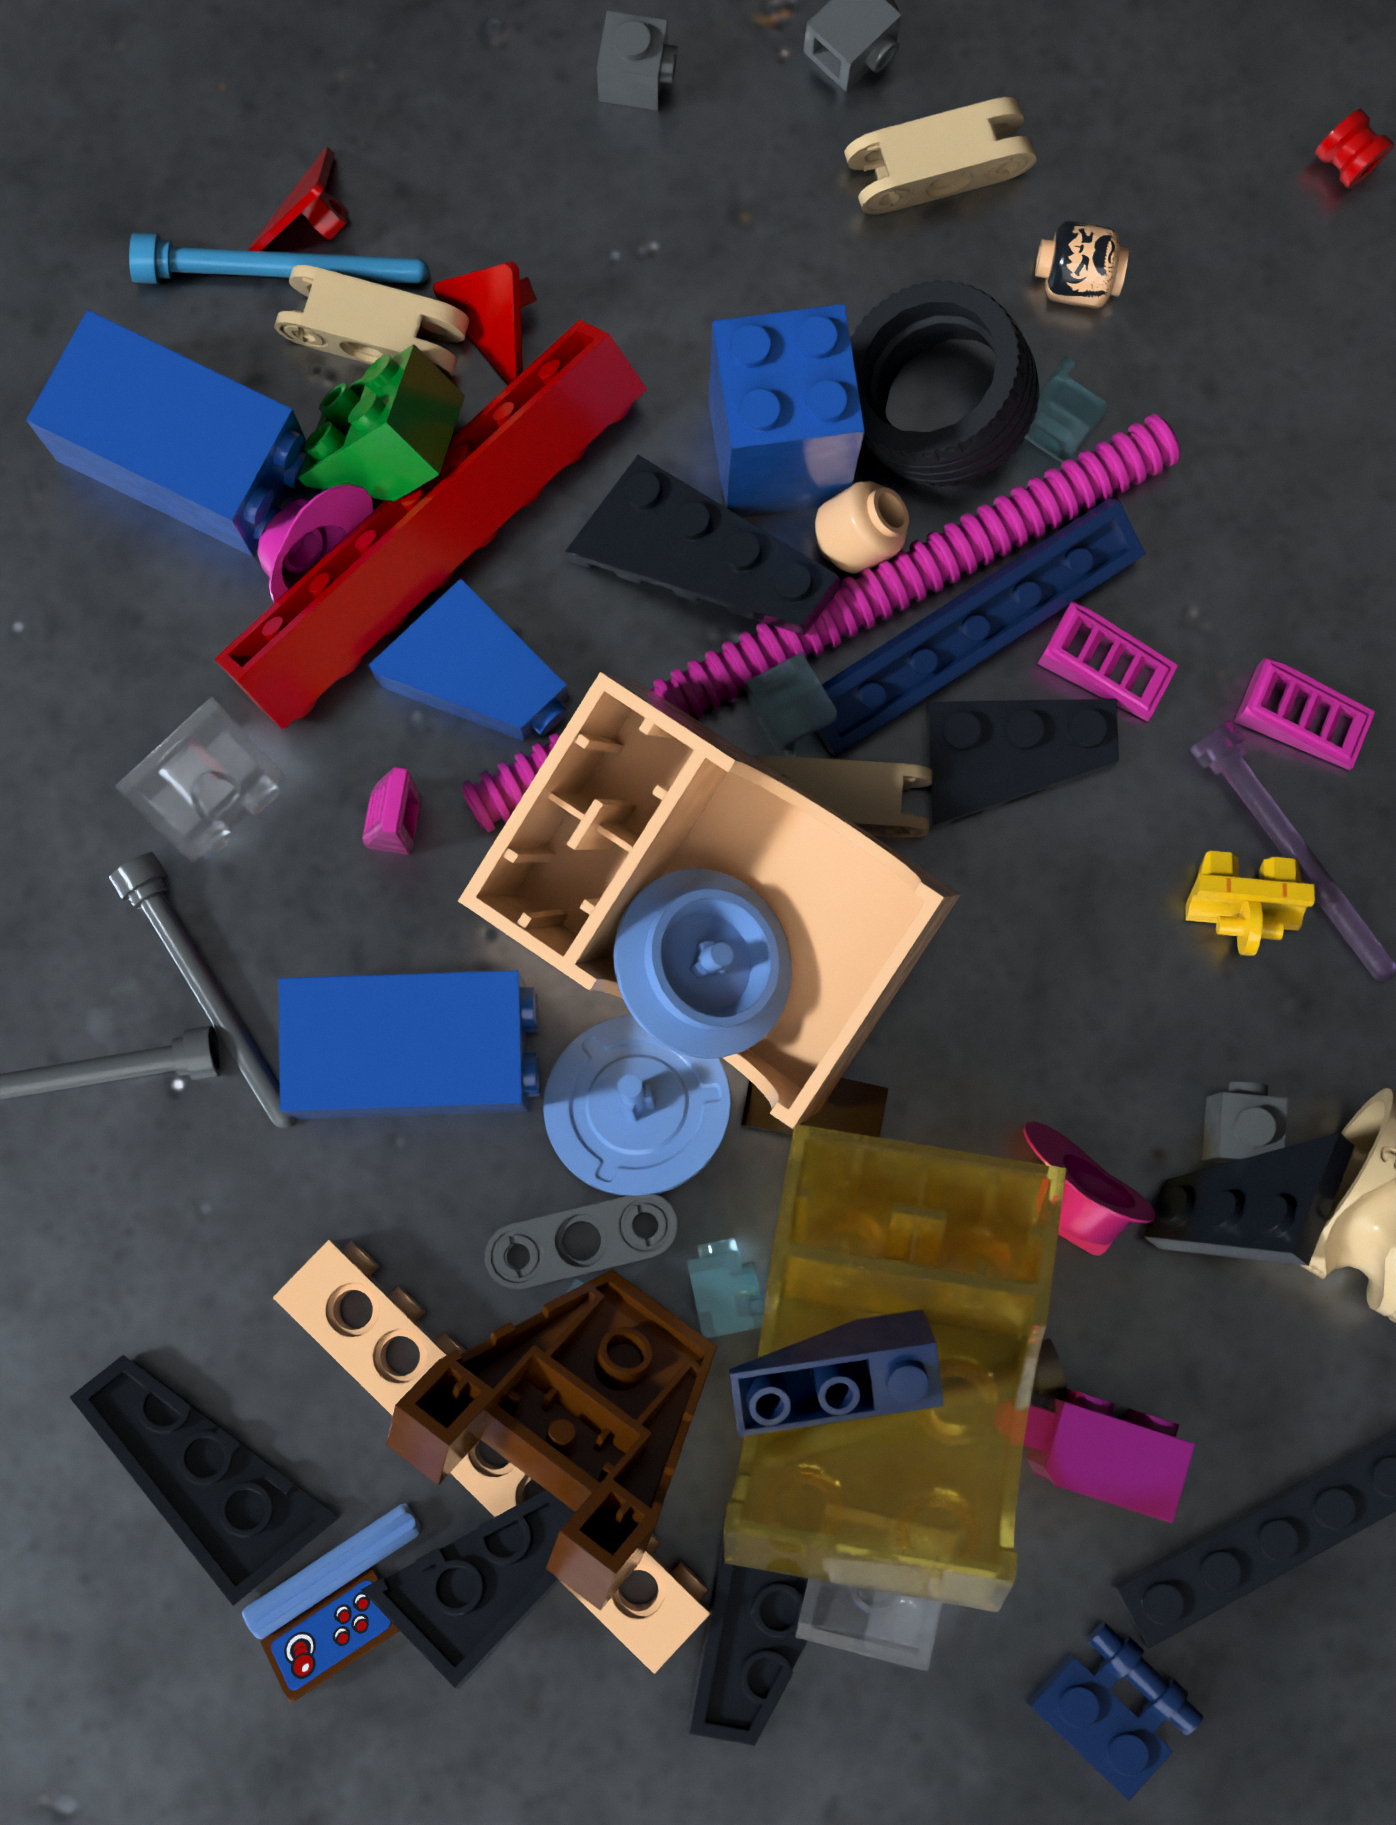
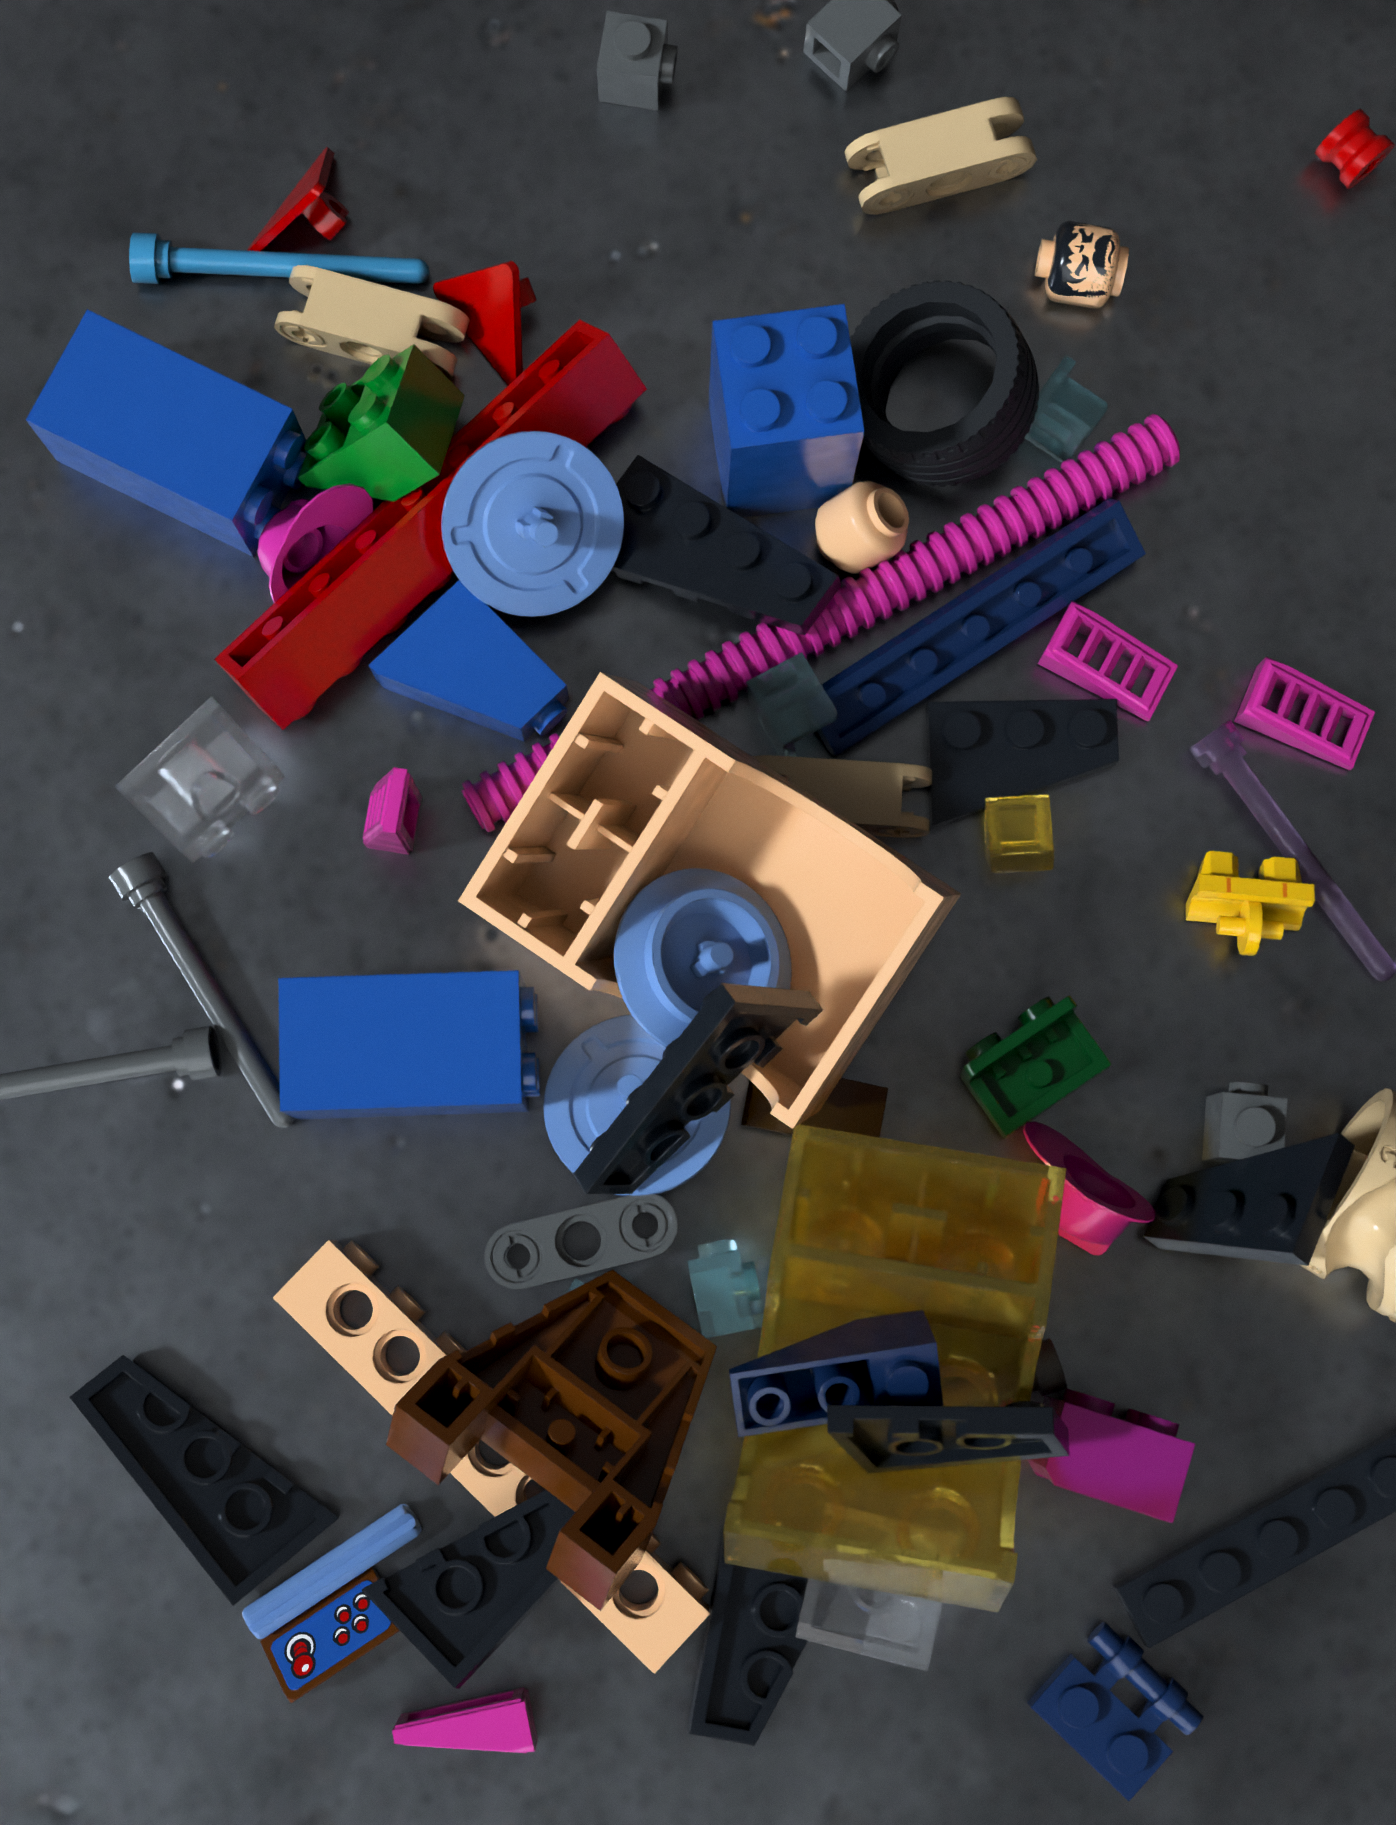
(482, 1723): none -> dark pink slope
(532, 523): none -> medium blue piece
(691, 1081): none -> black wing
(946, 1435): none -> black wing
(1018, 834): none -> clear yellow slope
(1033, 1065): none -> dark green bracket

